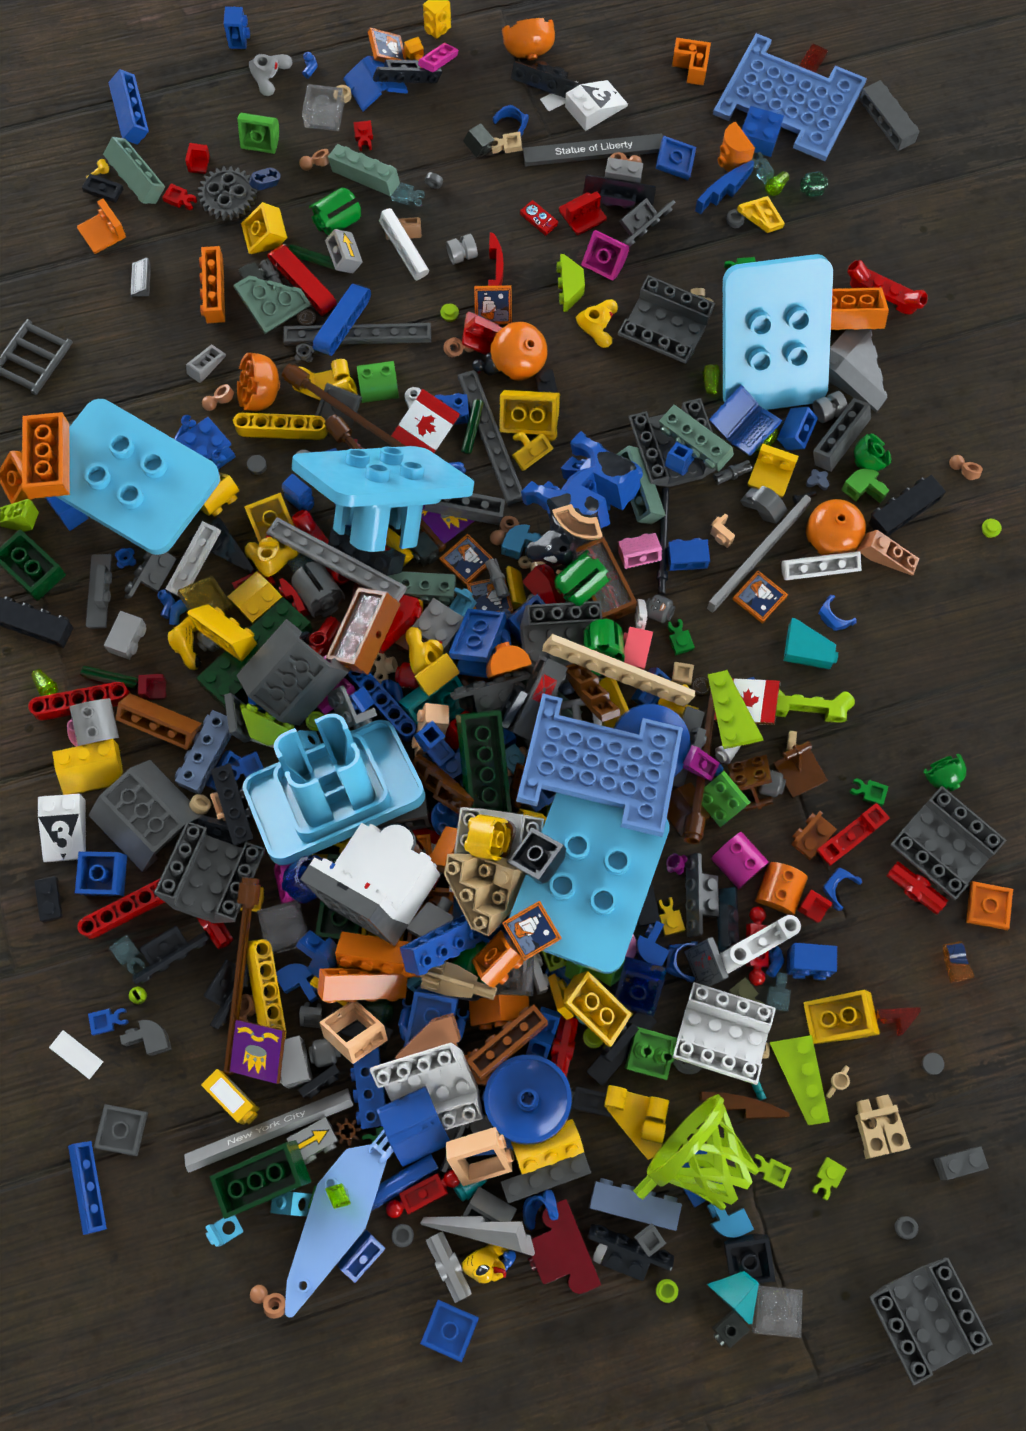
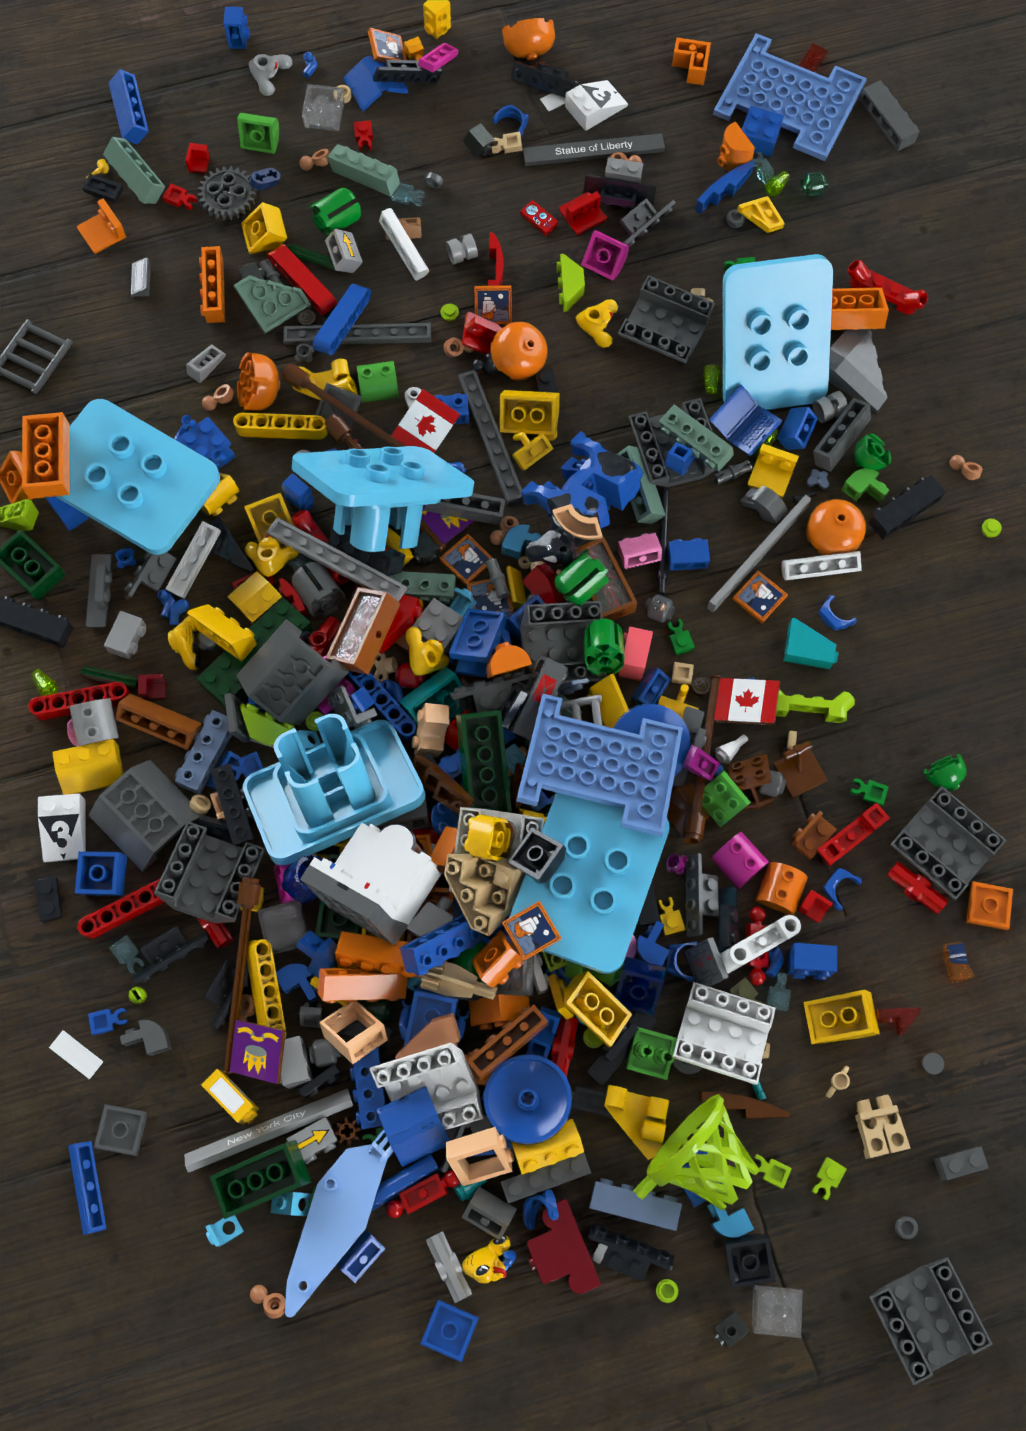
(203, 593): clear yellow plate -> none
(256, 465): dark grey tile -> none
(338, 1195): clear neon green slope -> none
(402, 1235): dark grey tile -> none
(432, 742): blue brick -> none
(437, 674): yellow slope -> none
(472, 426): dark green axle -> none
(501, 1234): light grey wedge -> none
(591, 693): reddish brown slope -> none
(618, 670): tan plate -> none
(641, 614): white tile -> none
(650, 1240): dark grey tile -> none
(675, 158): blue plate -> none
(720, 532): light nougat bracket -> none
(732, 715): lime wing -> none
(738, 1293): teal slope -> none
(801, 1070): lime wing -> none
(885, 551): nougat slope -> none

